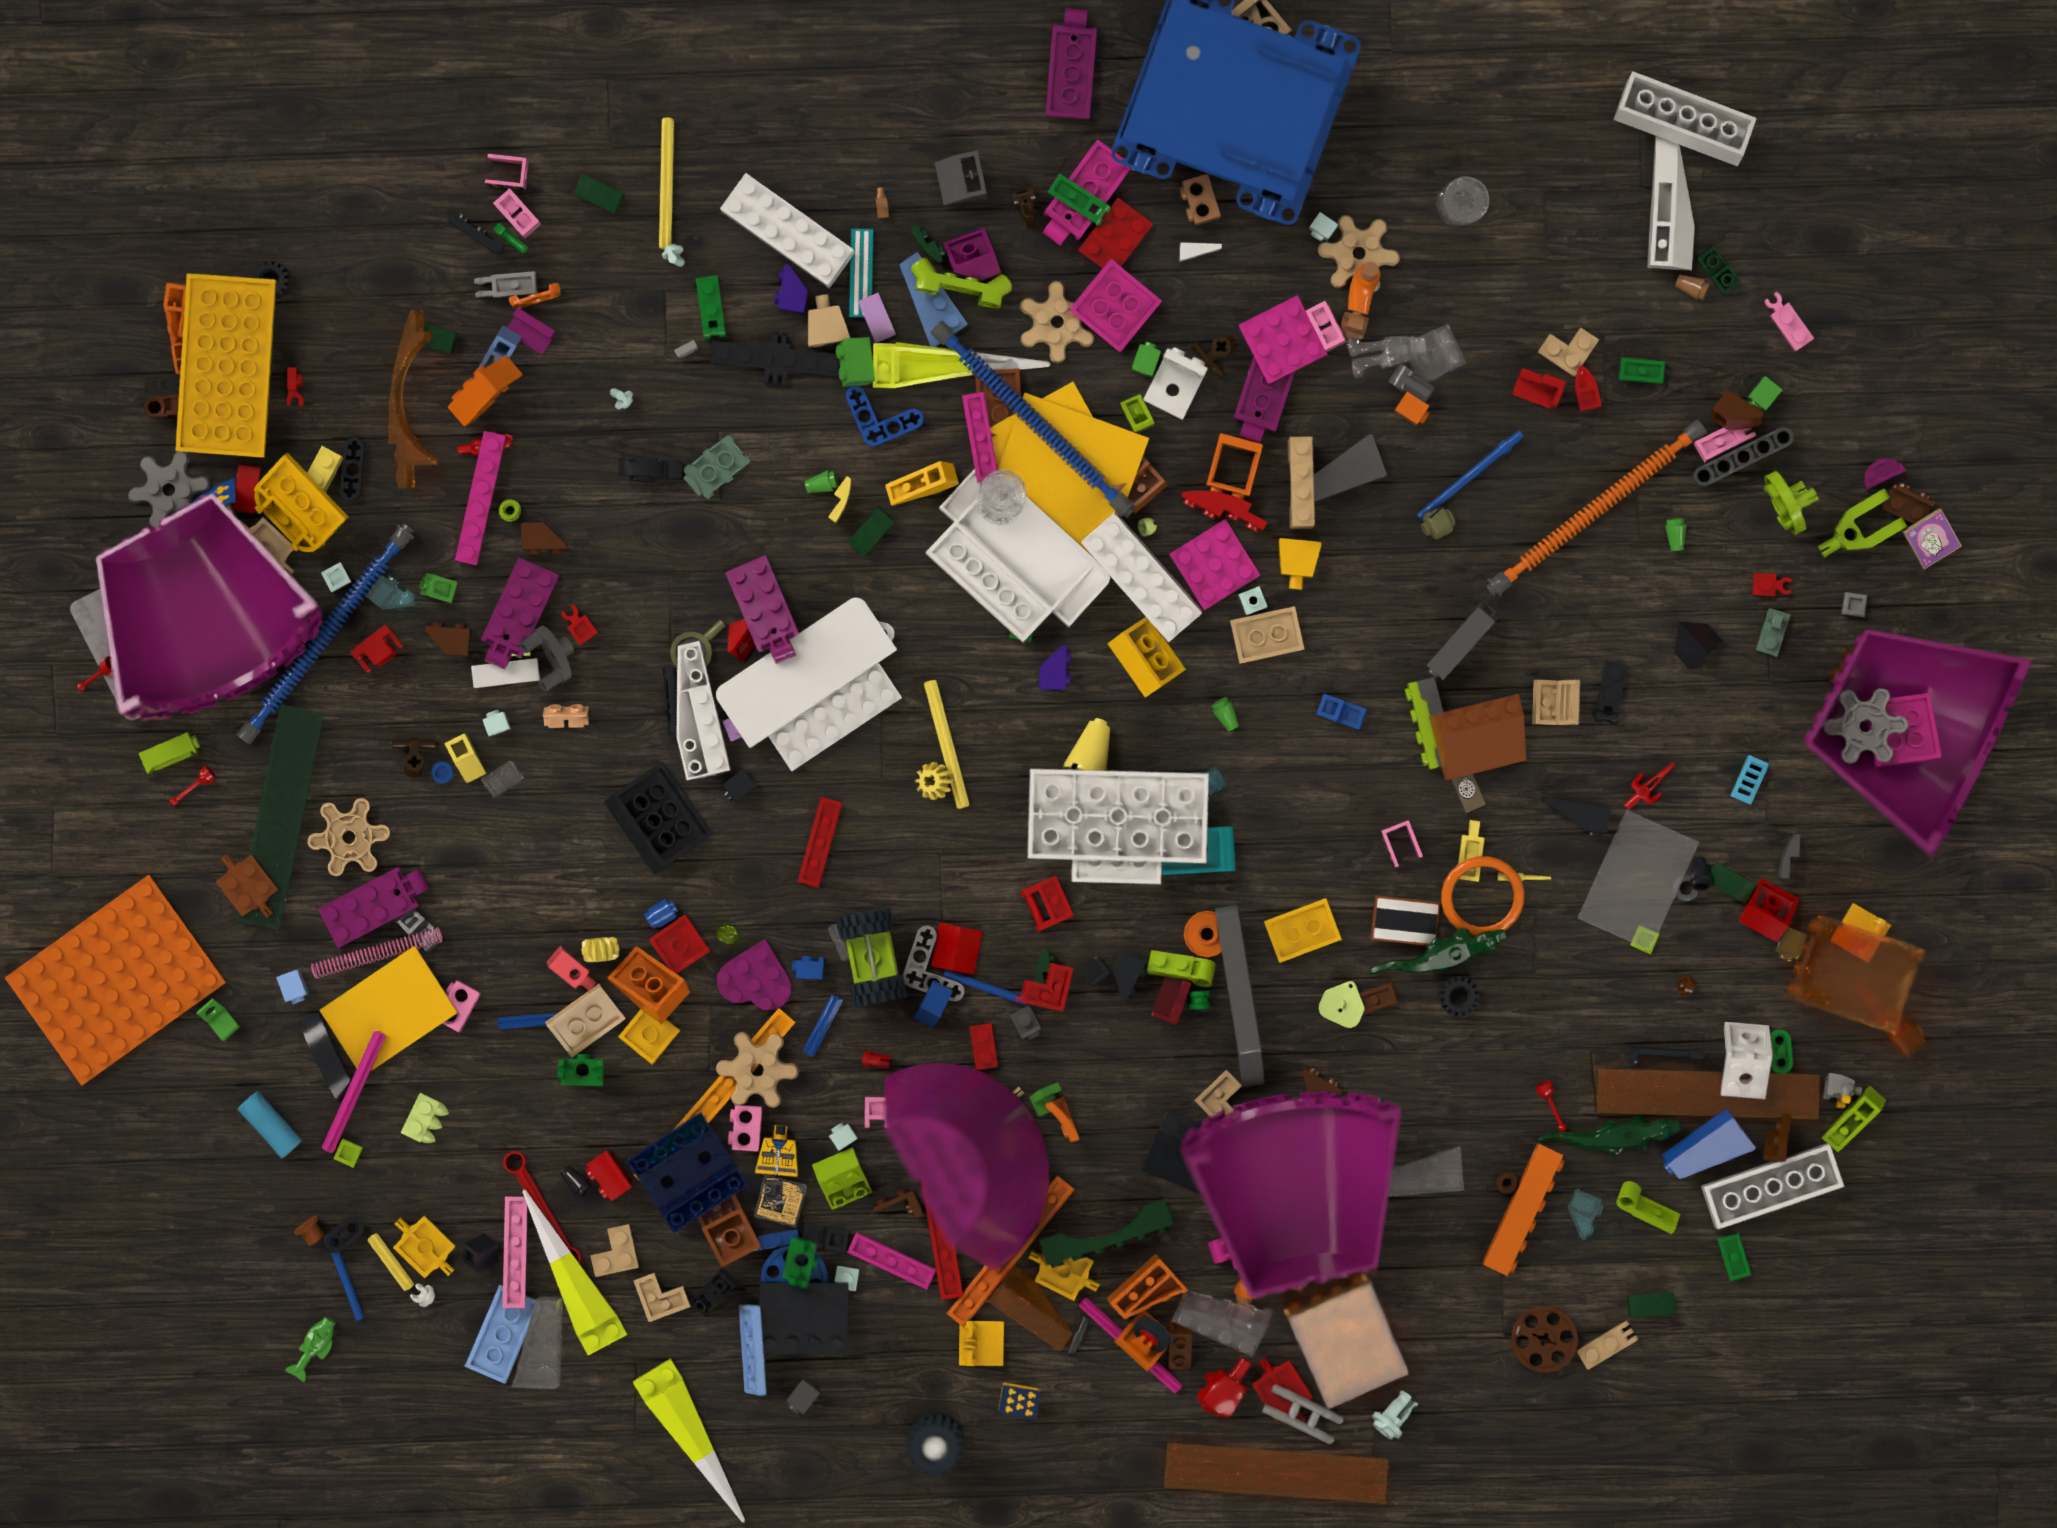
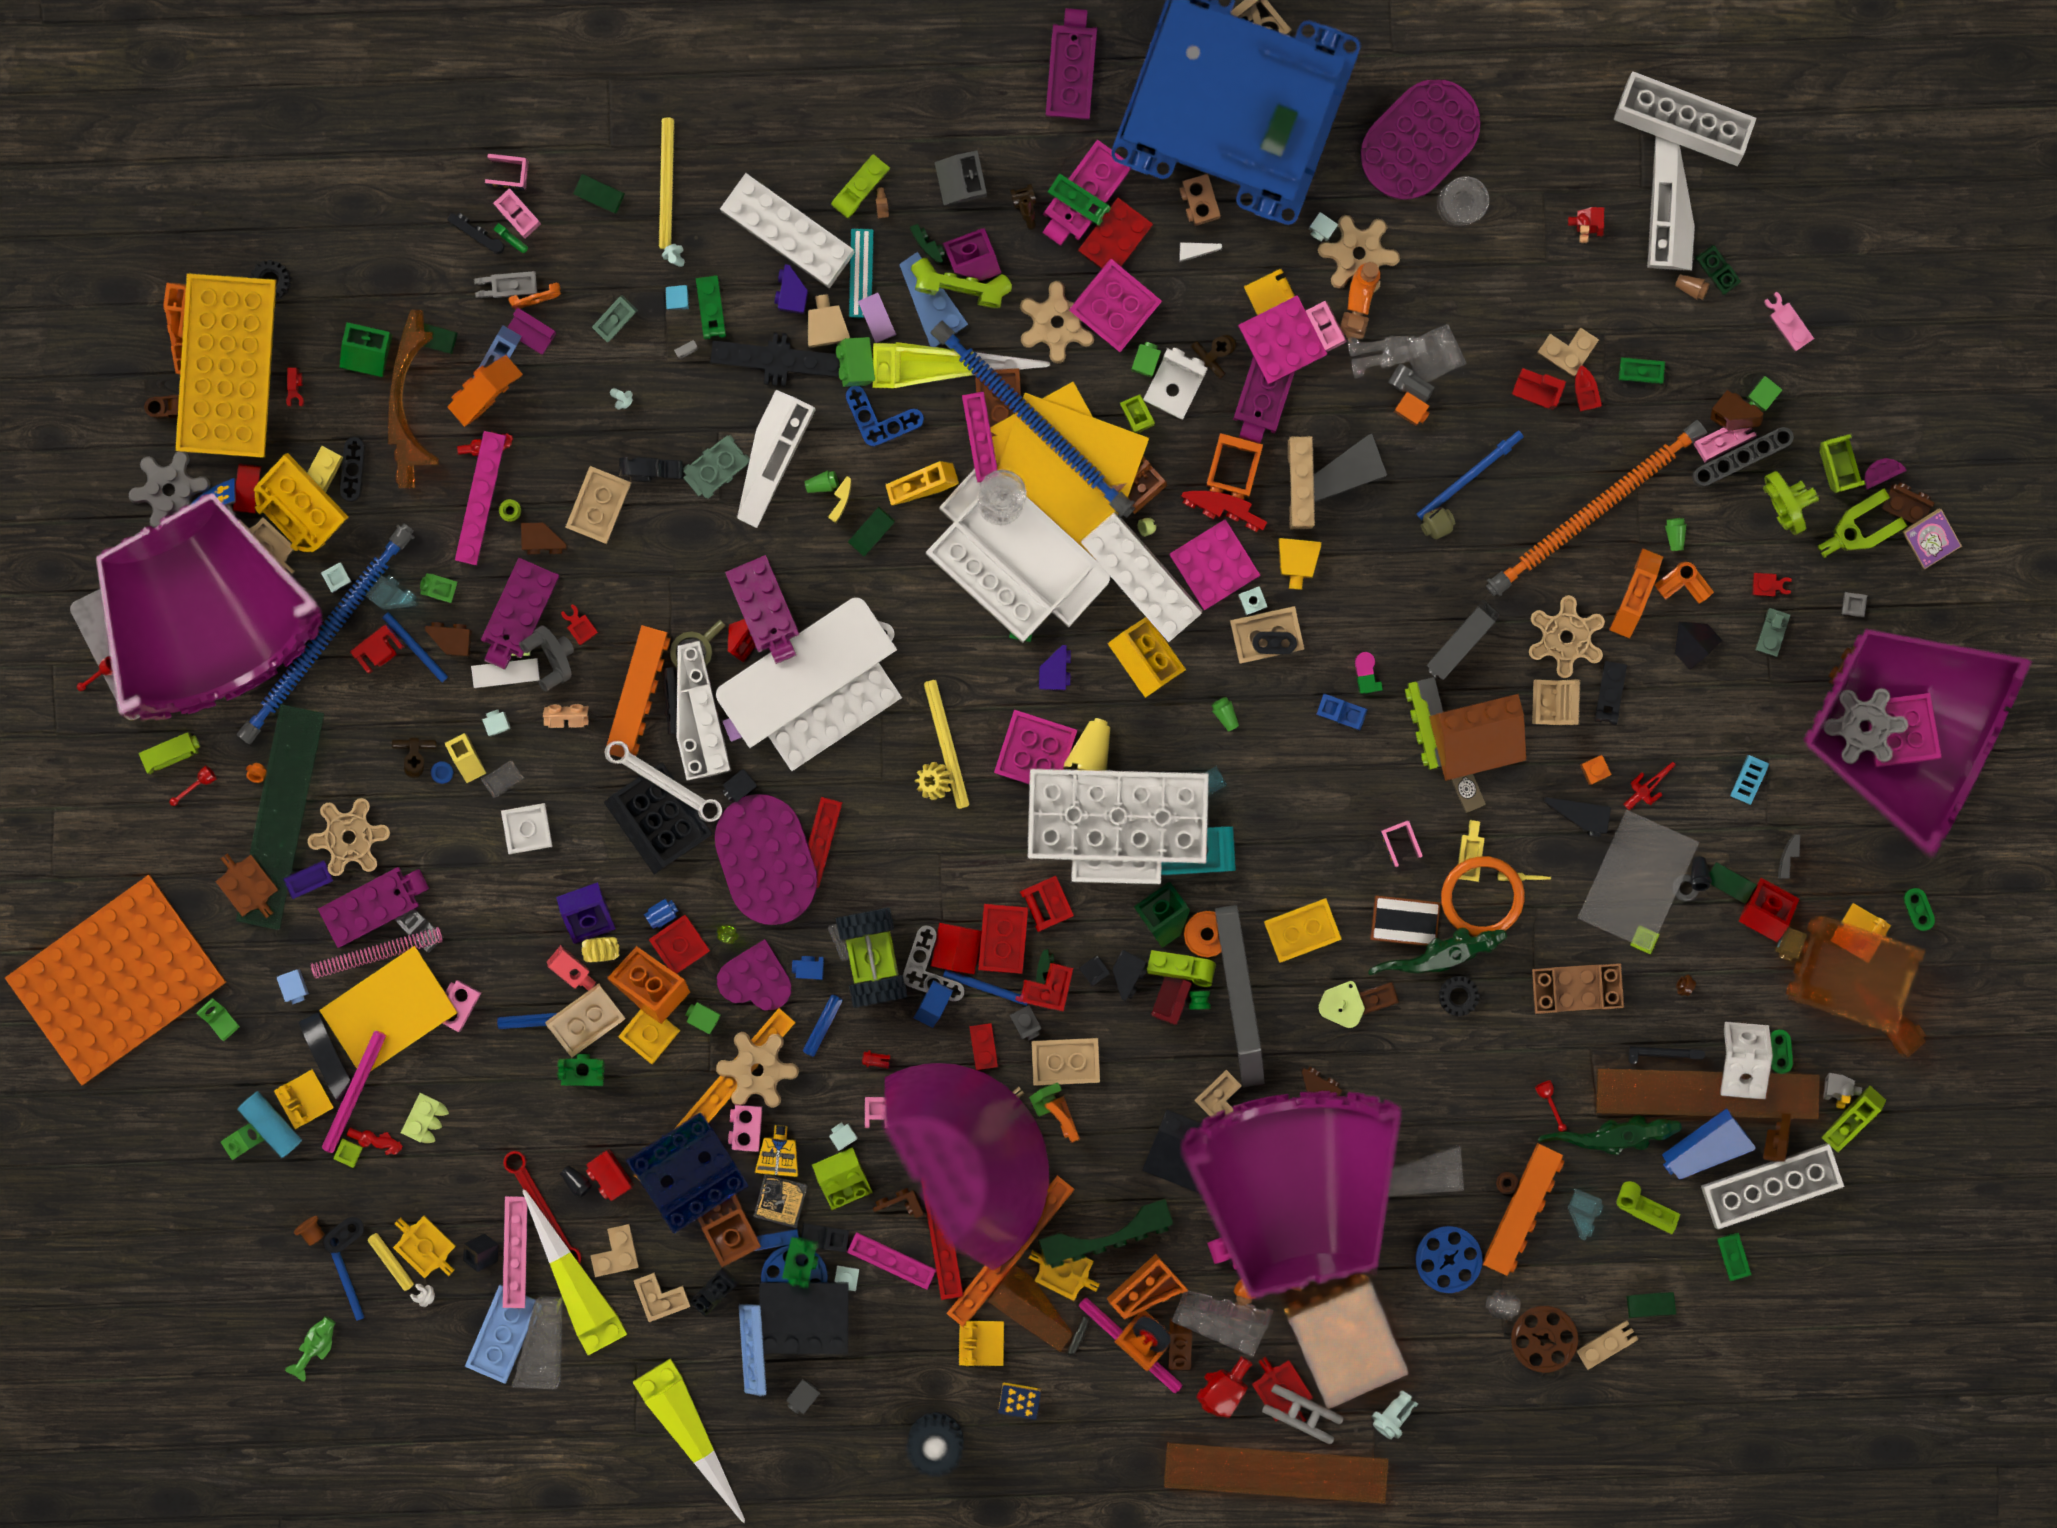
(240, 1142): none -> bright green bracket
(256, 772): none -> orange plate
(303, 1099): none -> yellow hinge
(307, 879): none -> dark purple tile
(365, 349): none -> green slope
(384, 1141): none -> red animal
(414, 646): none -> blue bar
(526, 828): none -> white plate
(585, 913): none -> dark purple slope
(598, 505): none -> tan plate
(614, 318): none -> sand green hinge
(637, 690): none -> orange brick
(663, 781): none -> white piece
(677, 297): none -> medium azure slope
(702, 1017): none -> bright green brick
(766, 859): none -> magenta plate
(772, 452): none -> white wedge
(860, 186): none -> lime plate
(1003, 938): none -> red plate
(1033, 745): none -> dark pink plate
(1065, 1061): none -> tan plate
(1164, 914): none -> dark green slope
(1268, 292): none -> yellow piece
(1274, 643): none -> black plate
(1279, 129): none -> dark green slope
(1365, 676): none -> leg
(1420, 139): none -> magenta plate
(1438, 1259): none -> blue wedge
(1503, 1304): none -> clear head
(1566, 621): none -> tan plate
(1577, 988): none -> medium nougat slope
(1588, 221): none -> red piece
(1595, 769): none -> orange brick
(1637, 593): none -> orange slope
(1694, 583): none -> orange piece
(1840, 464): none -> lime piece
(1918, 909): none -> green plate

